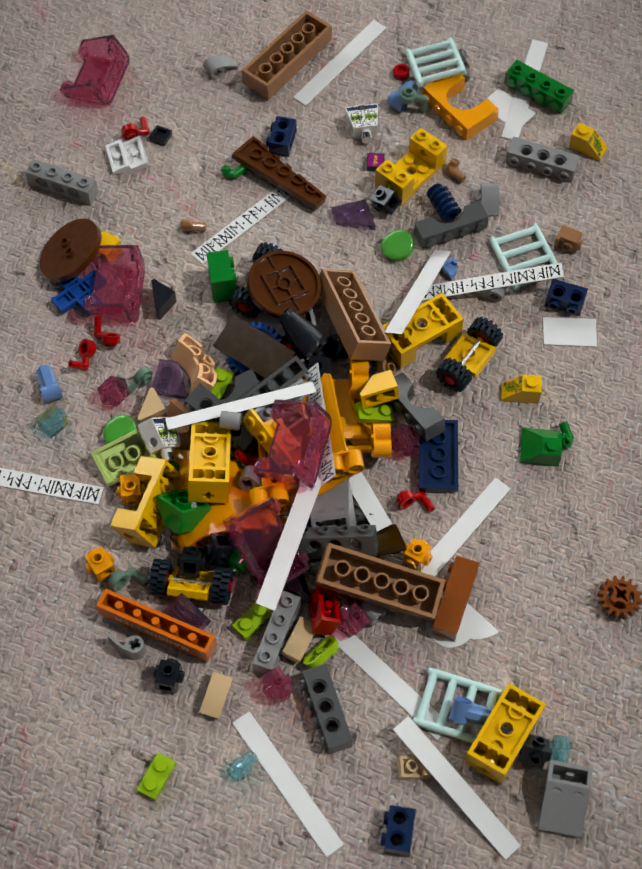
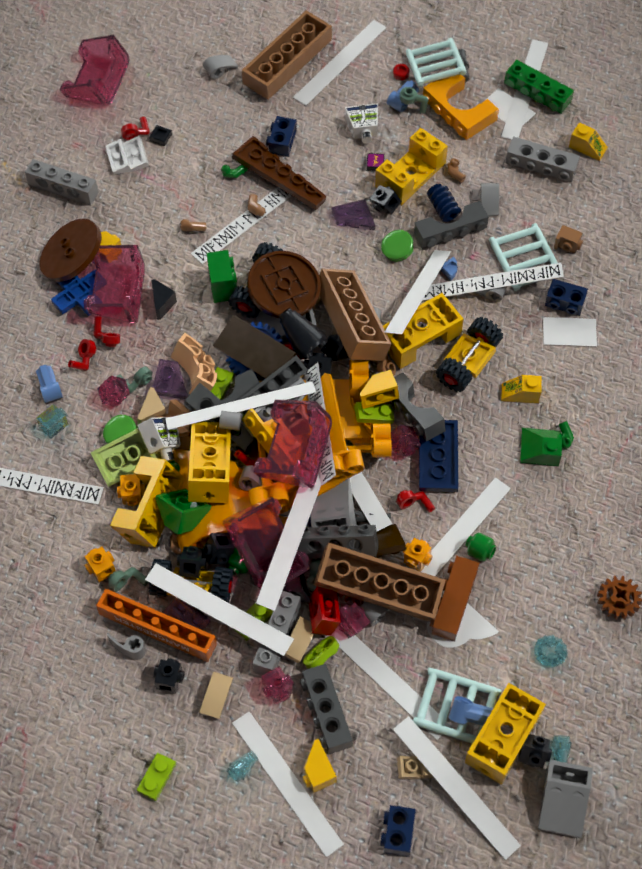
(219, 609): none -> white sticker
(254, 207): none -> medium nougat arm
(318, 769): none -> yellow slope
(481, 547): none -> green head
(551, 659): none -> clear light blue gear

